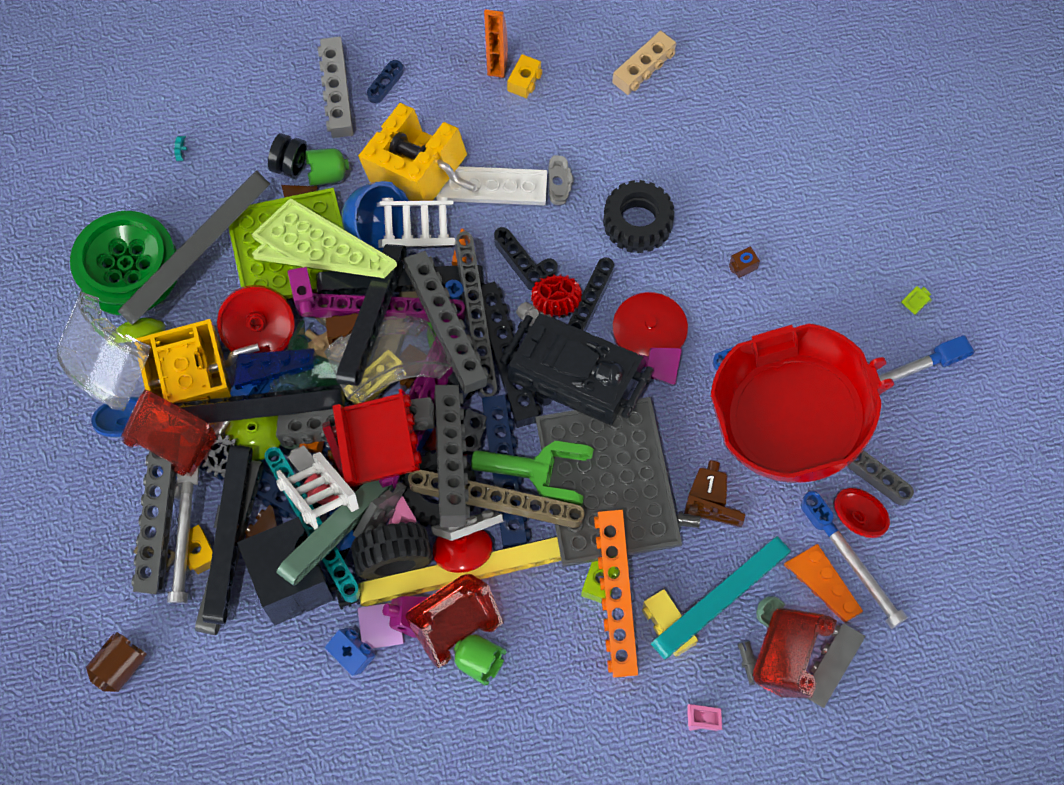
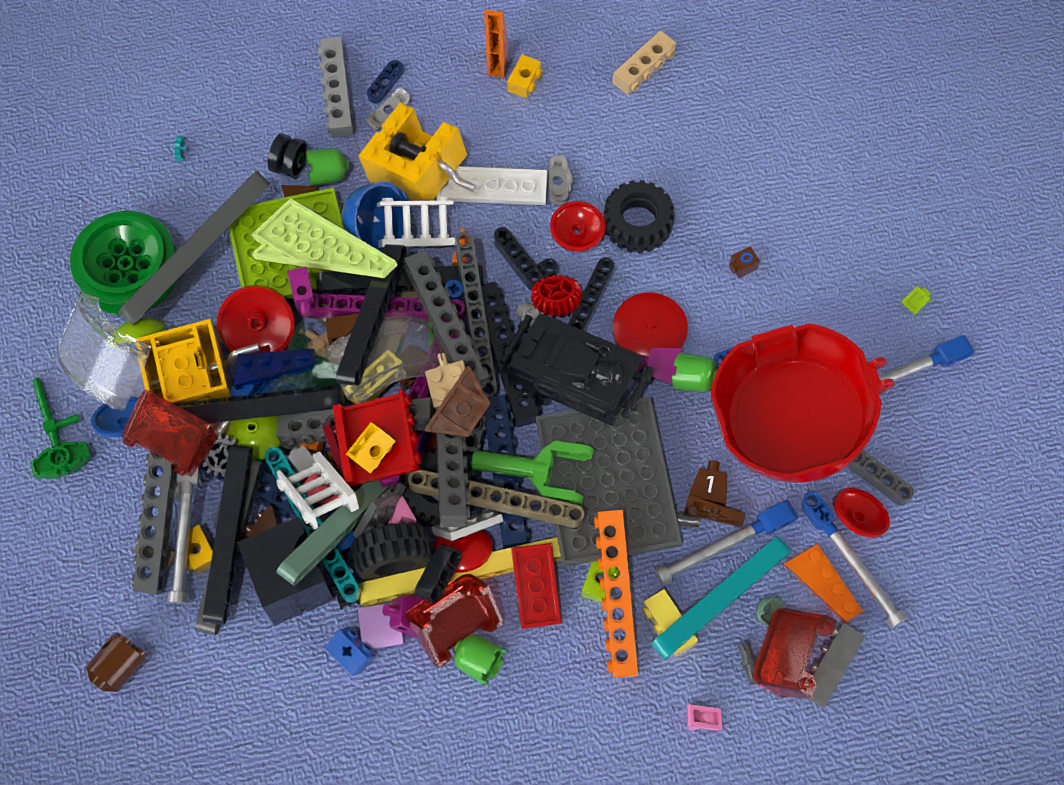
(62, 457): none -> green bar
(361, 448): none -> yellow brick
(378, 116): none -> light grey piece
(438, 573): none -> black beam
(443, 379): none -> tan plate
(460, 408): none -> reddish brown wing
(536, 585): none -> red tile
(577, 217): none -> red dish
(694, 373): none -> bright green cylinder
(767, 521): none -> piece

